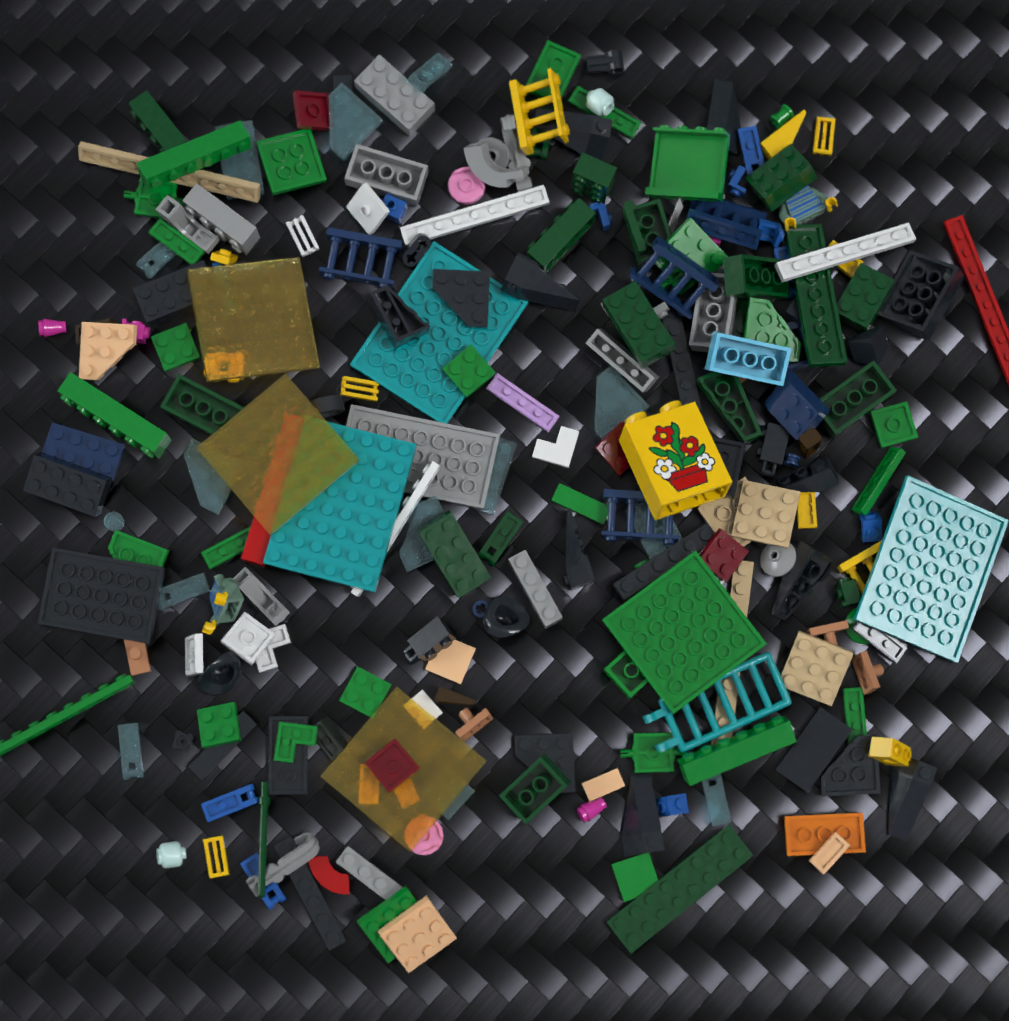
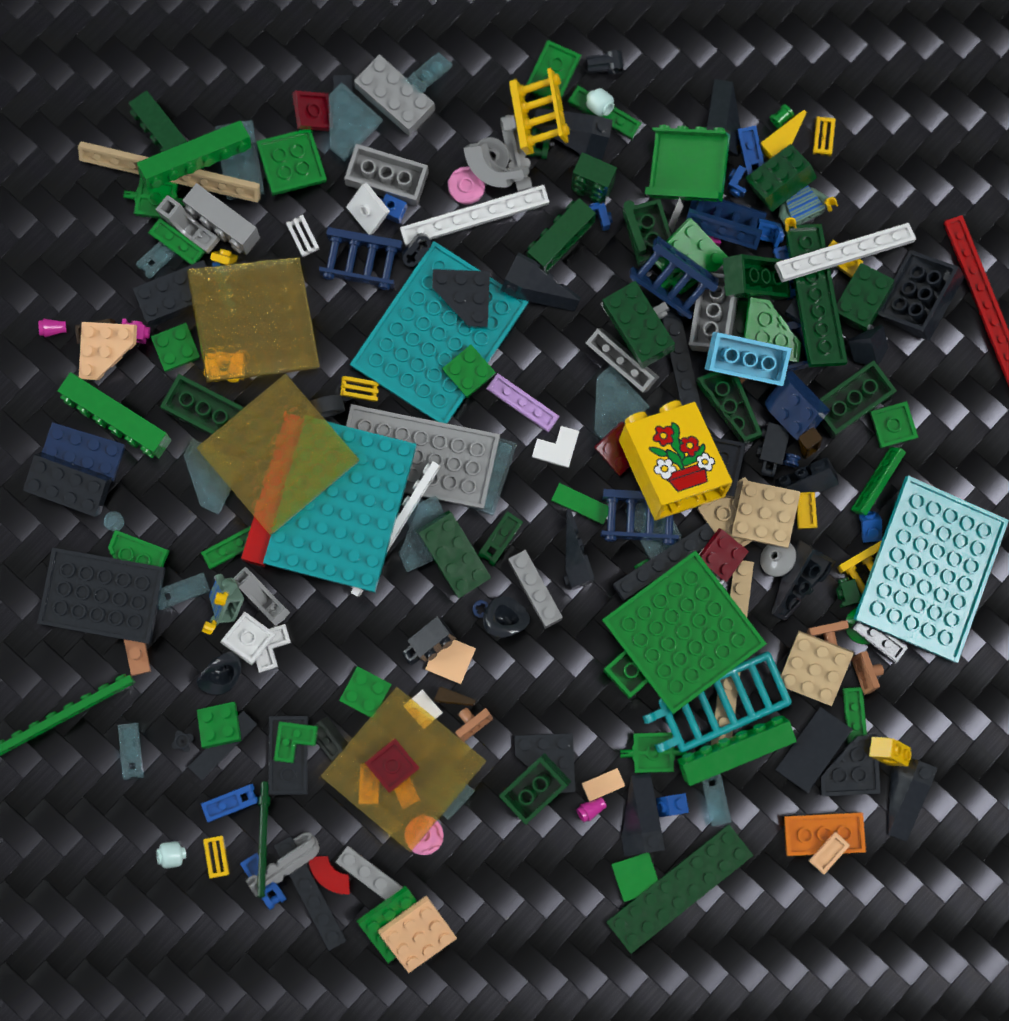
(194, 655): white plate -> none
(396, 317): black wedge -> none

